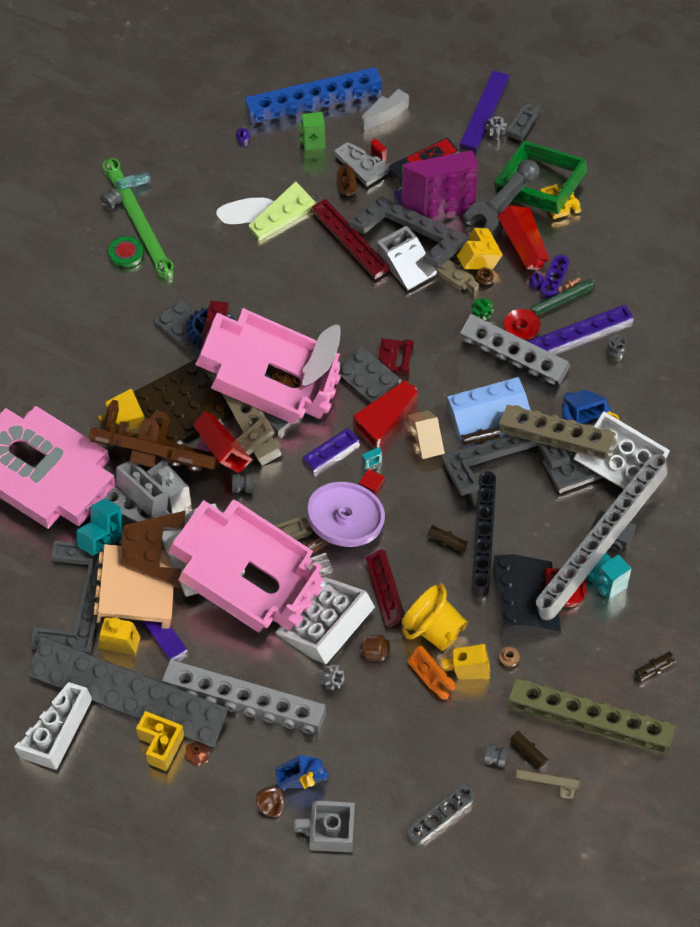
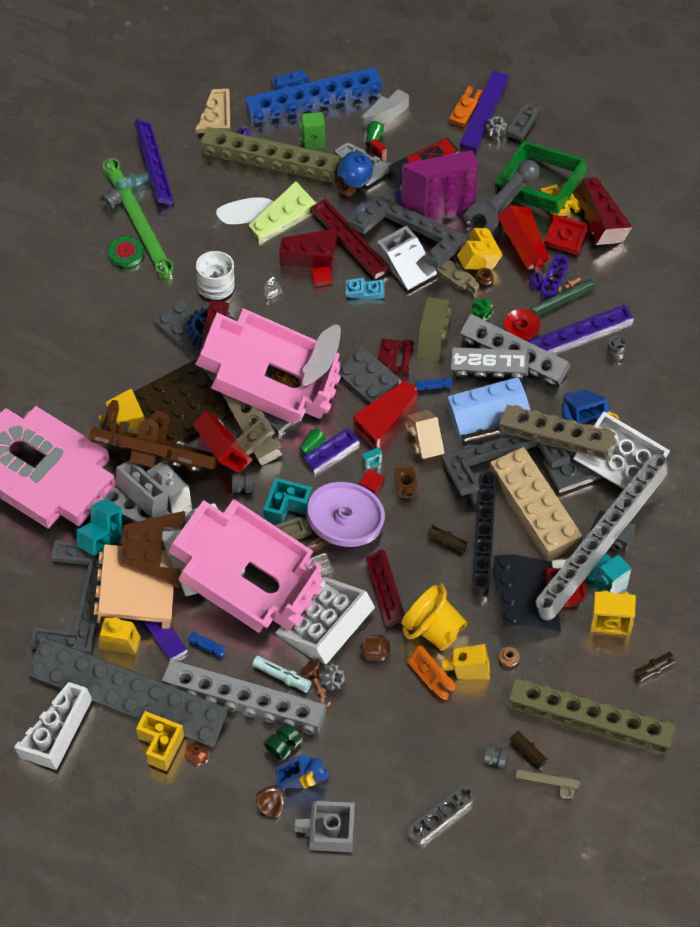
(153, 162): none -> dark purple tile
(207, 644): none -> blue axle
(215, 275): none -> white wheel
(216, 111): none -> tan wing
(270, 154): none -> olive brick
(272, 288): none -> clear tile
(281, 743): none -> dark green wheel
(284, 497): none -> teal brick
(289, 79): none -> blue bracket
(289, 677): none -> light aqua pin
(309, 249): none -> dark red wedge
(310, 669): none -> copper plant
(312, 441): none -> green cone
(320, 692): none -> nougat hand
(321, 276): none -> red tile
(355, 169): none -> blue cylinder
(360, 289): none -> medium azure slope
(374, 131): none -> green cone
(405, 475): none -> reddish brown brick
(433, 328): none -> olive wedge
(433, 384): none -> blue axle
(465, 108): none -> orange hinge
(490, 362): none -> light grey brick
(535, 505): none -> tan brick
(566, 234): none -> red plate
(602, 212): none -> dark red wedge
(613, 613): none -> yellow brick

